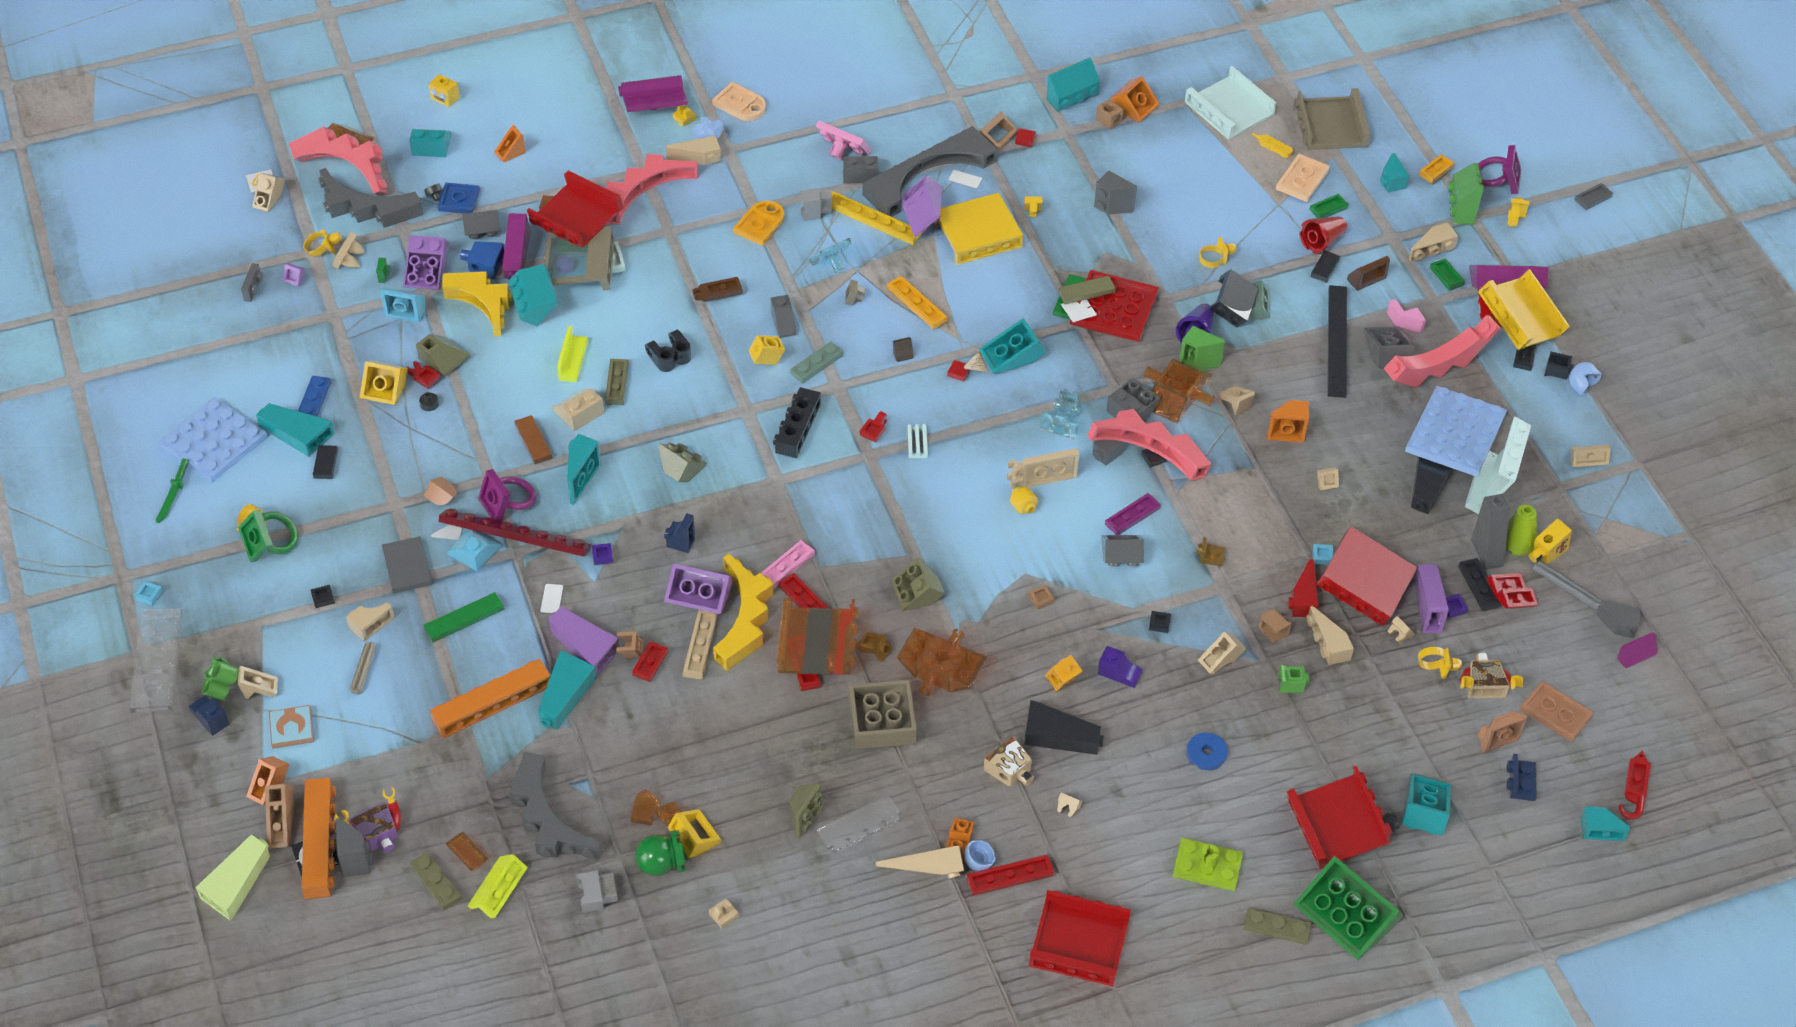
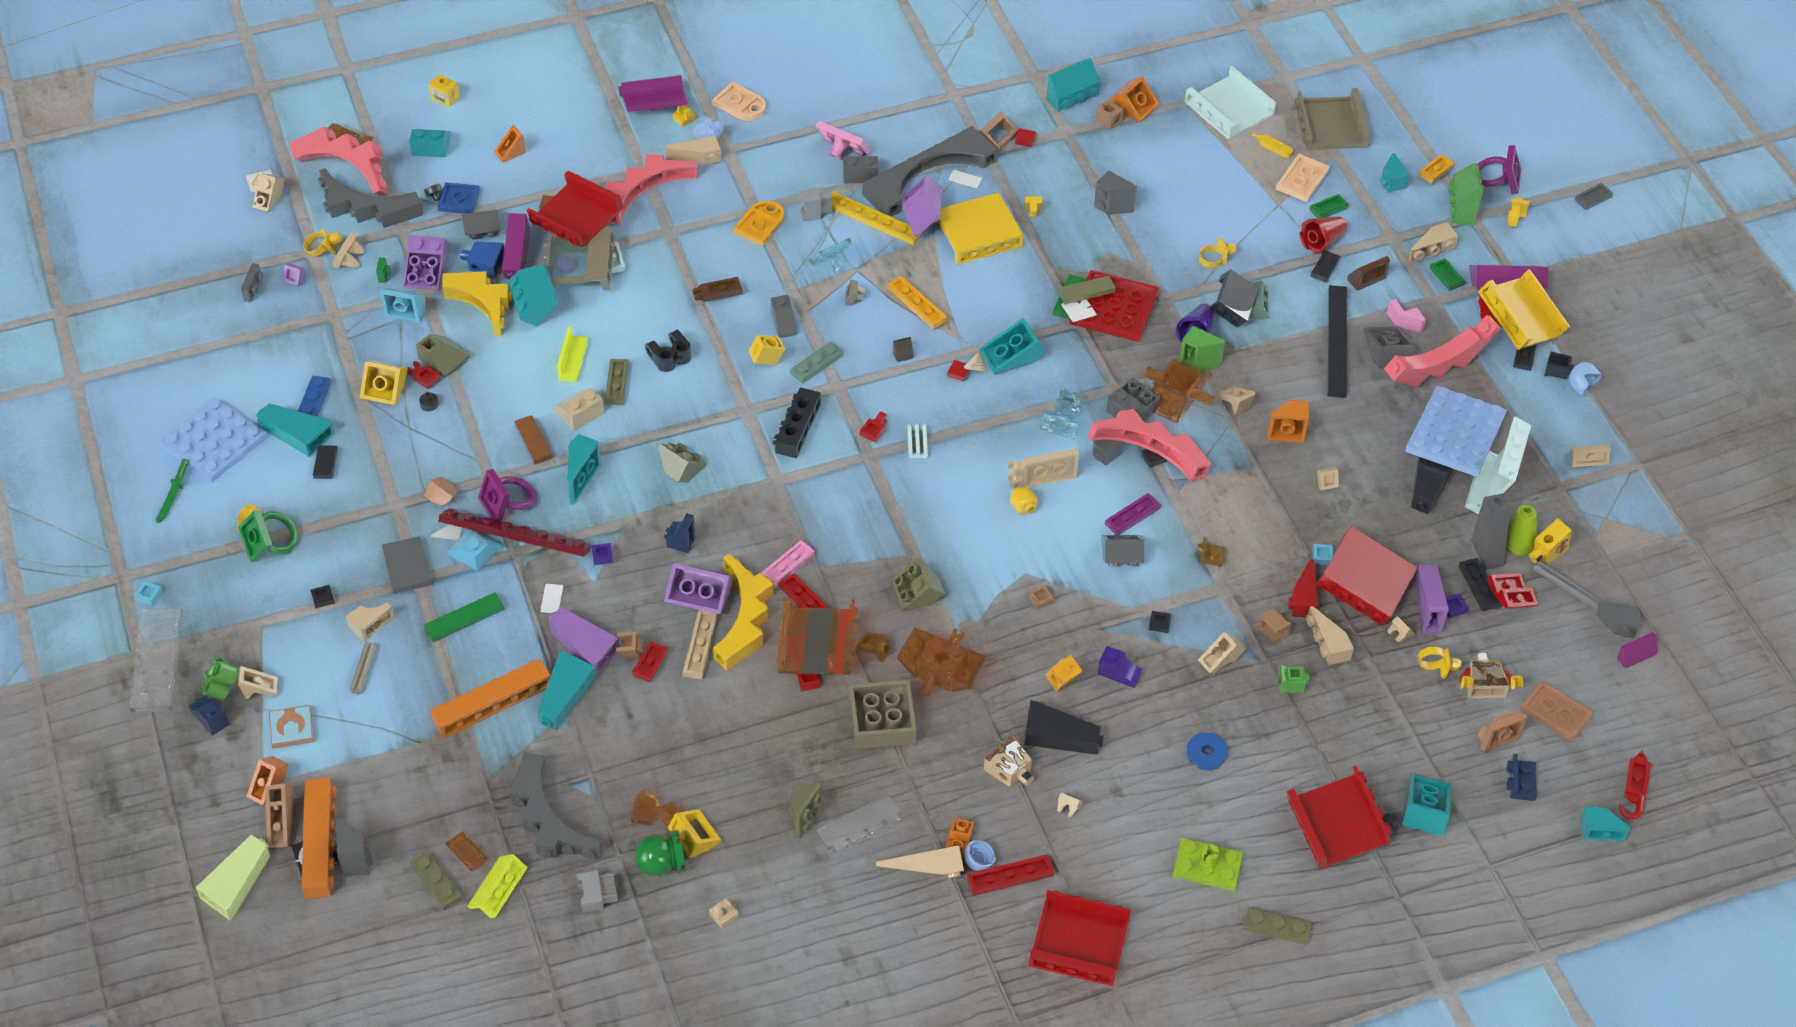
(378, 823): torso -> none
(1347, 908): green slope -> none

